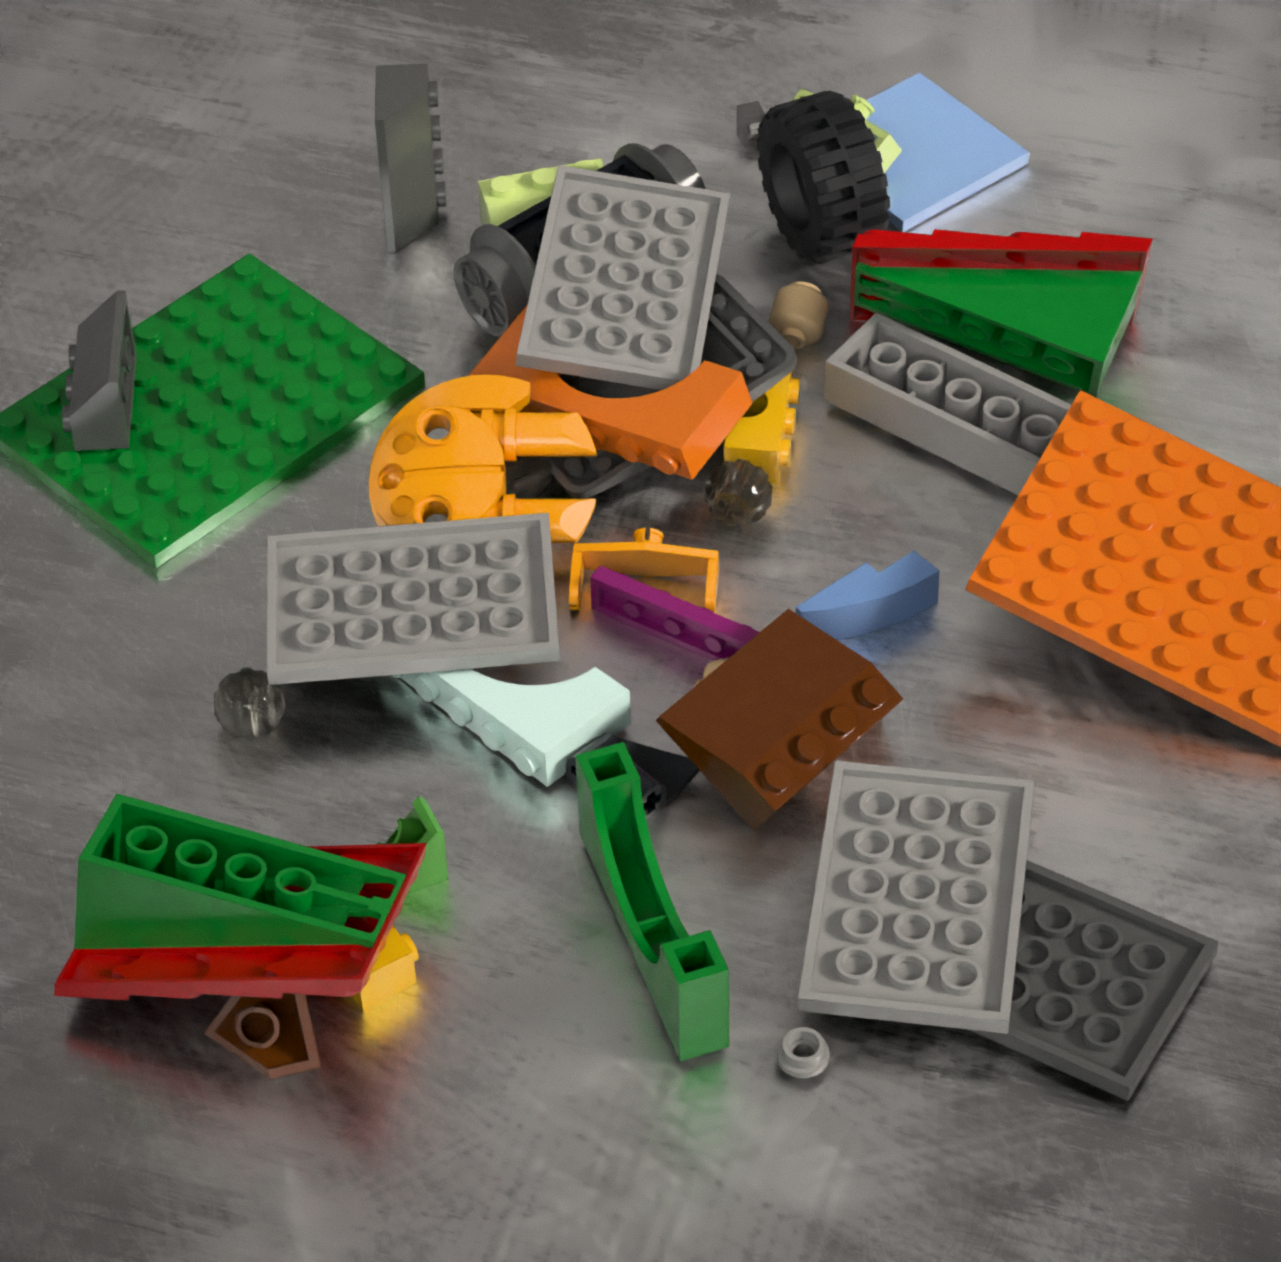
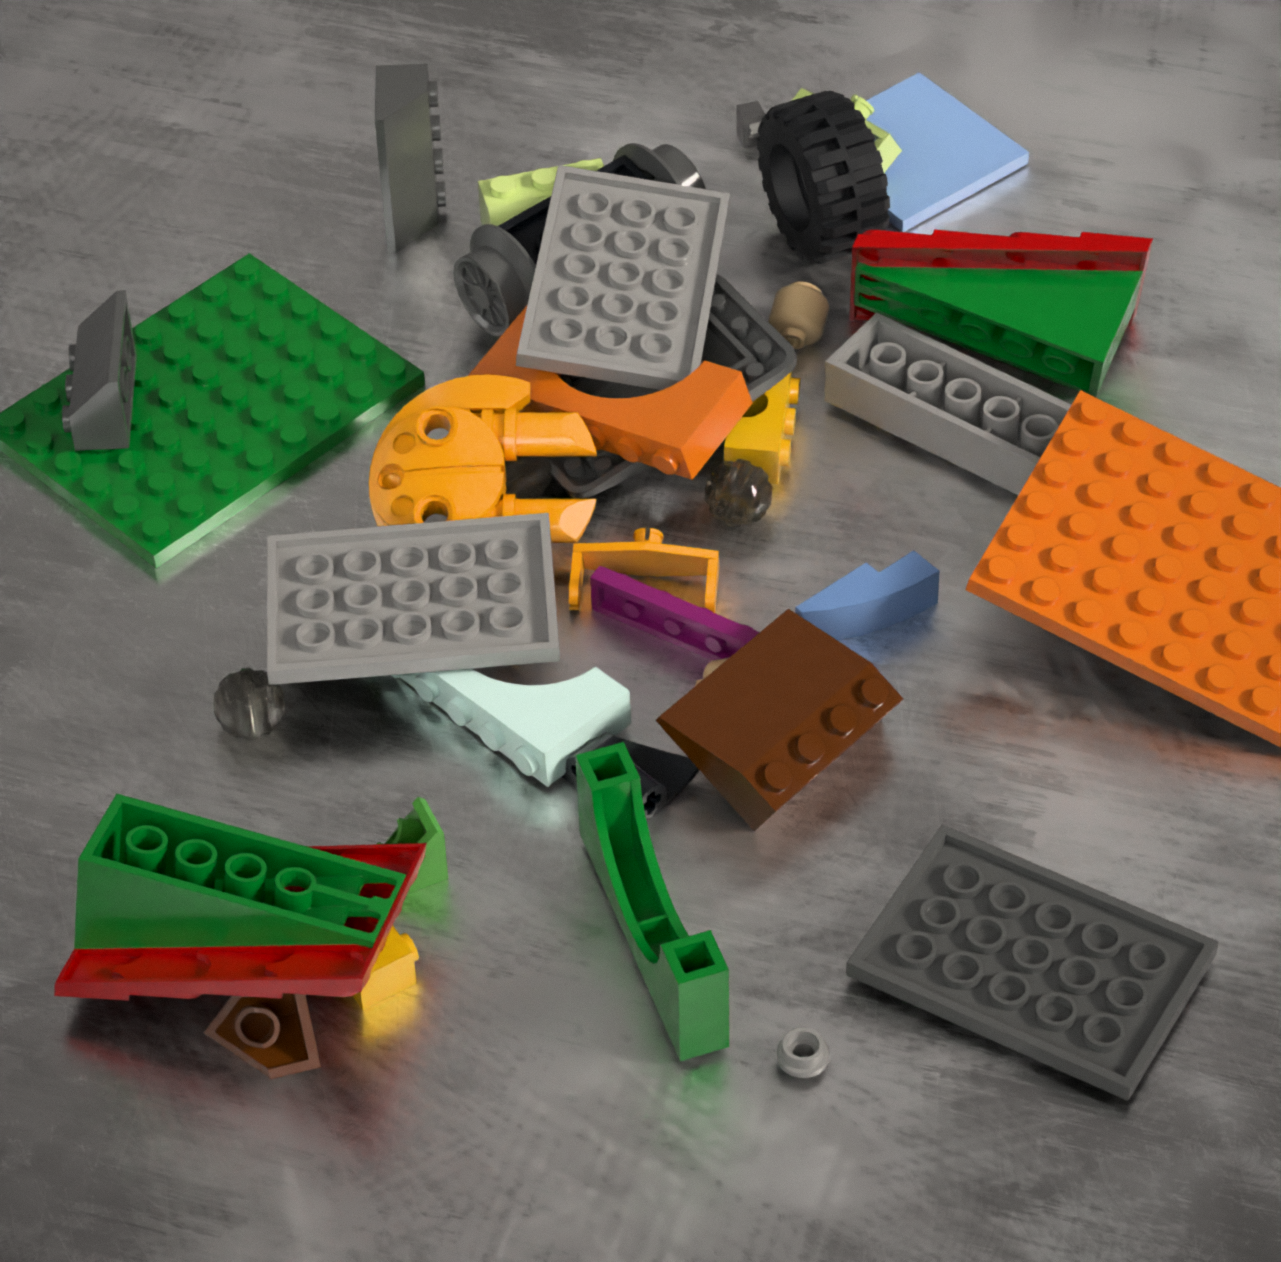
(918, 897): light grey plate -> none

